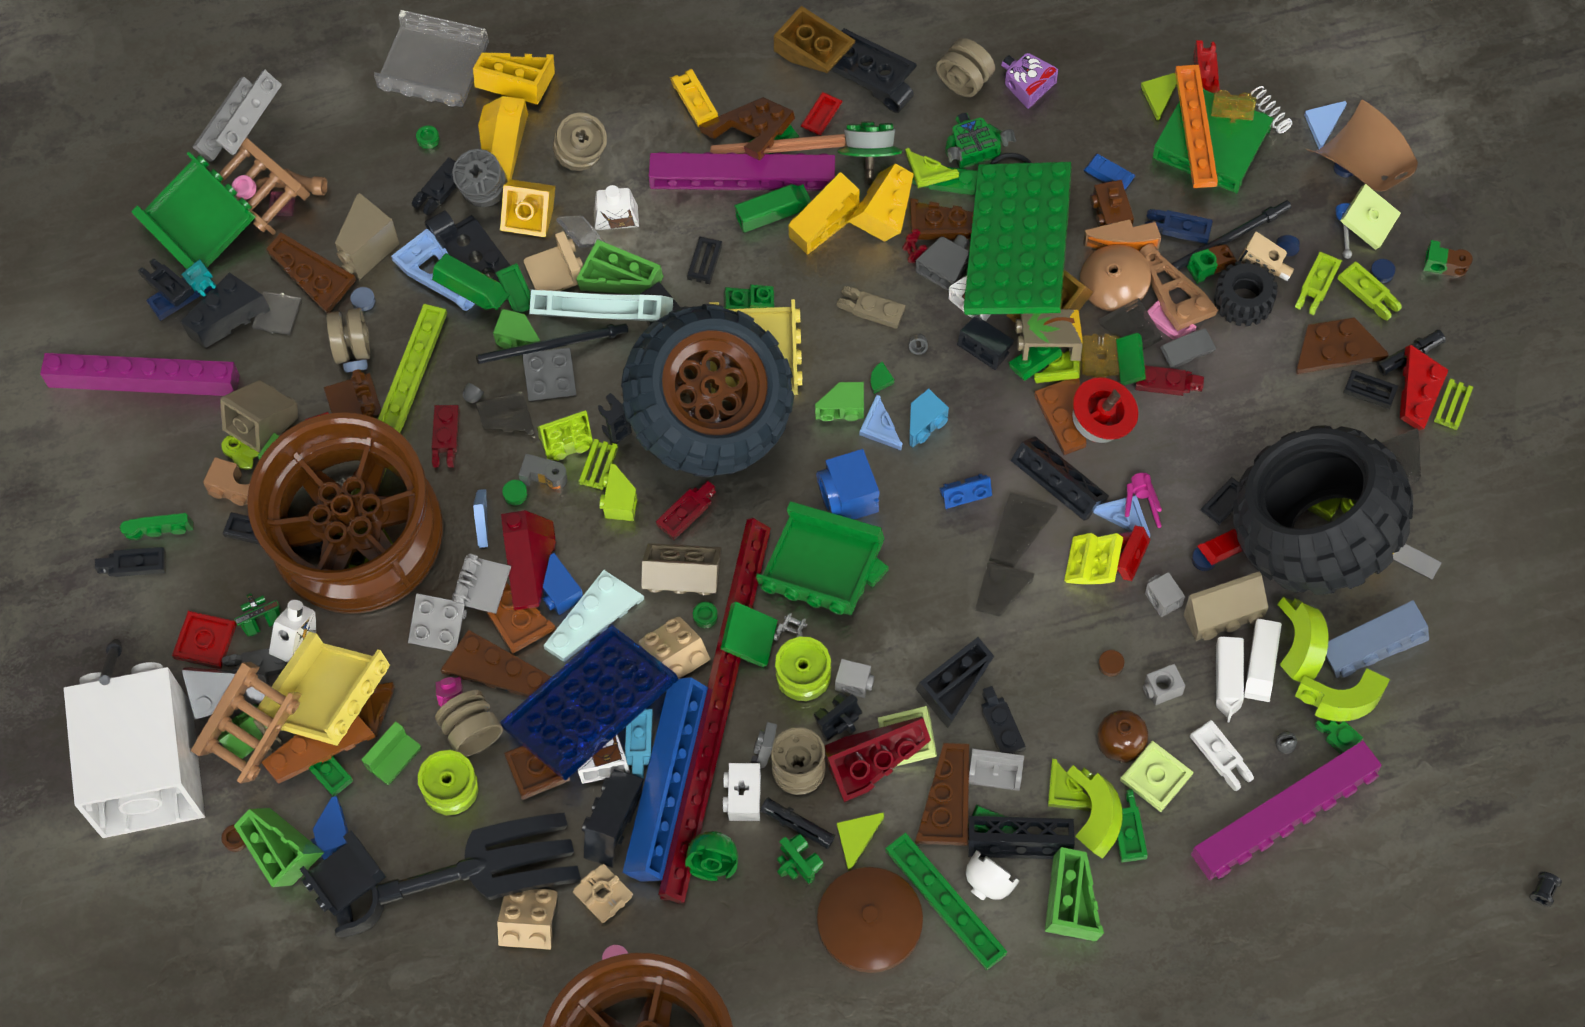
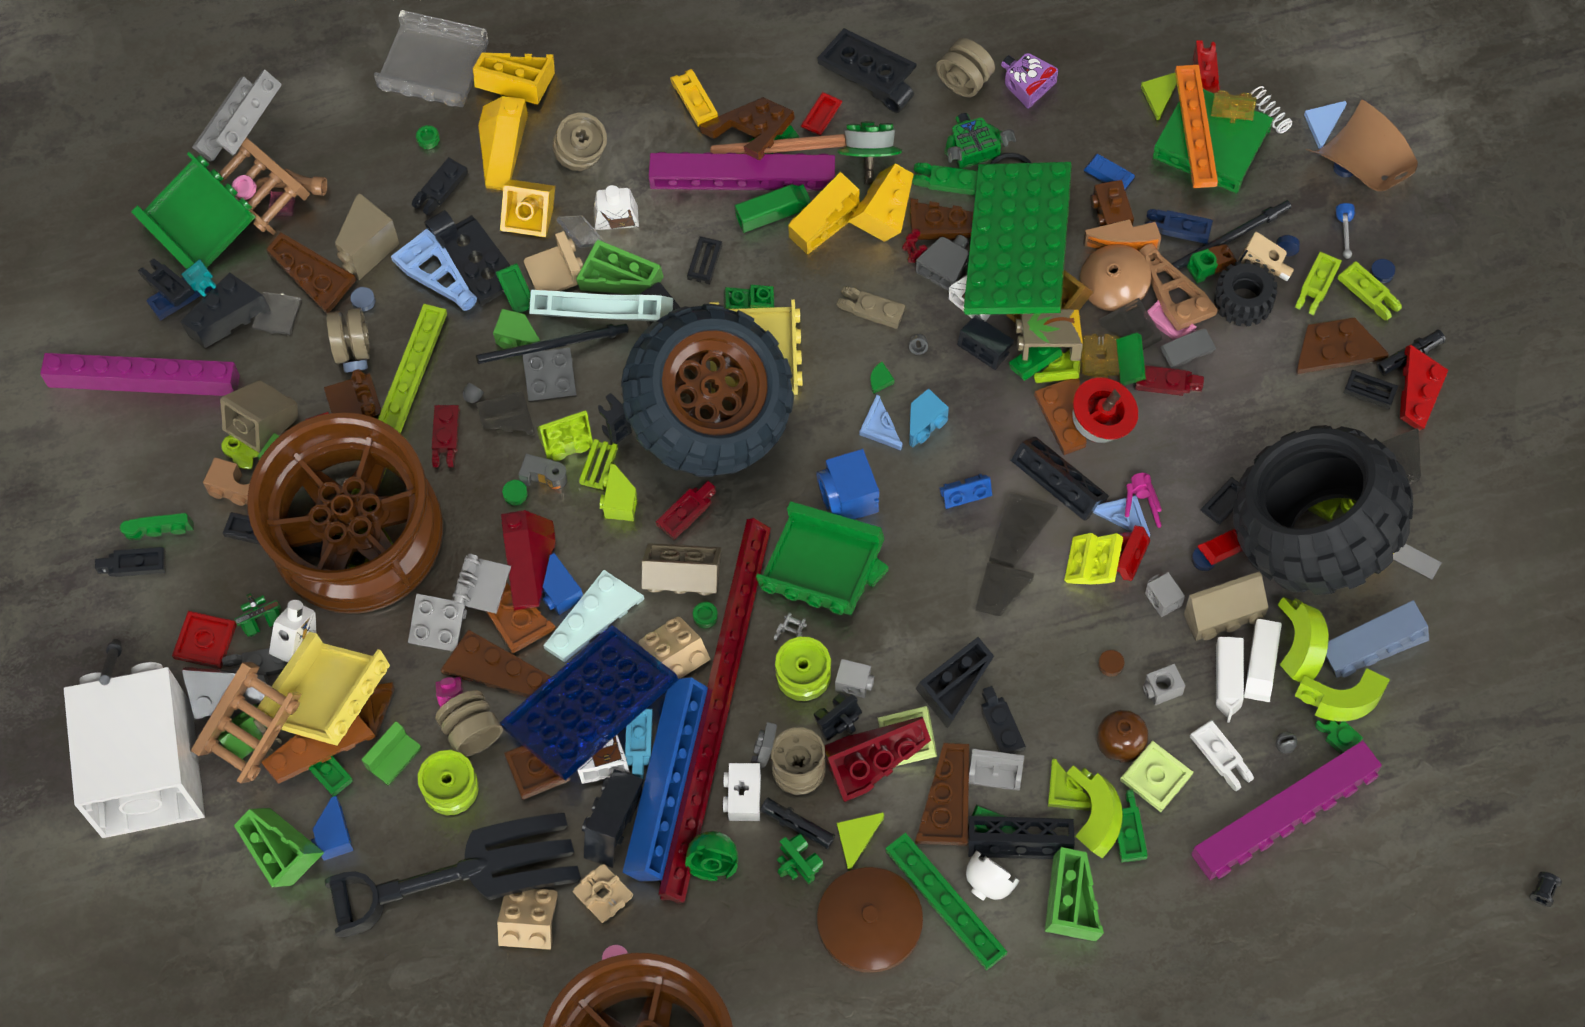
(232, 839): reddish brown tile -> none
(343, 876): black panel -> none
(469, 283): green piece -> none
(480, 514): light blue tile -> none
(488, 186): dark grey wheel -> none
(749, 634): green tile -> none
(811, 41): pearl gold slope -> none
(842, 402): bright green slope -> none
(927, 170): lime tile -> none
(1370, 216): yellowish green plate -> none
(1446, 260): leg -> none
(1459, 388): lime tile -> none

